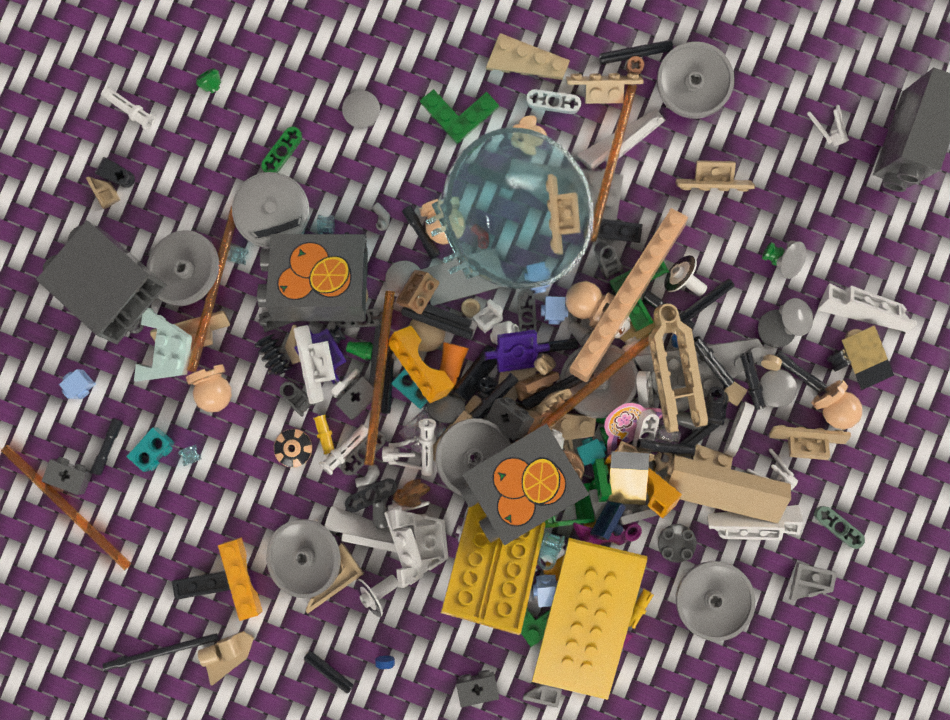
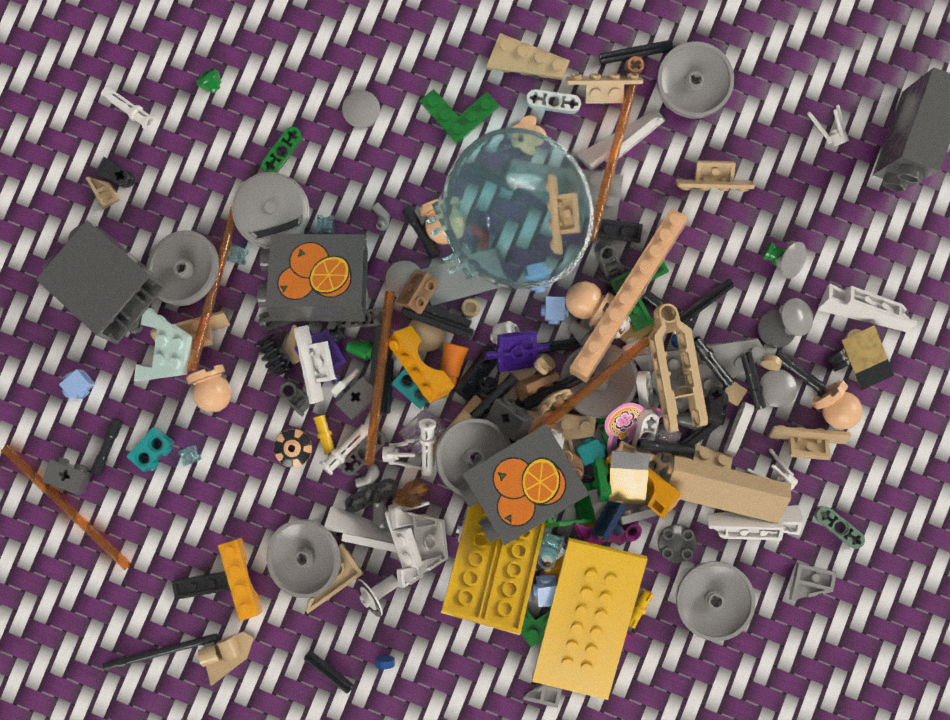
(446, 409): dark grey dish -> none
(468, 694): dark grey brick -> none
(489, 316): white bracket -> none
(531, 302): dark grey beam -> none
(682, 275): white piece -> none

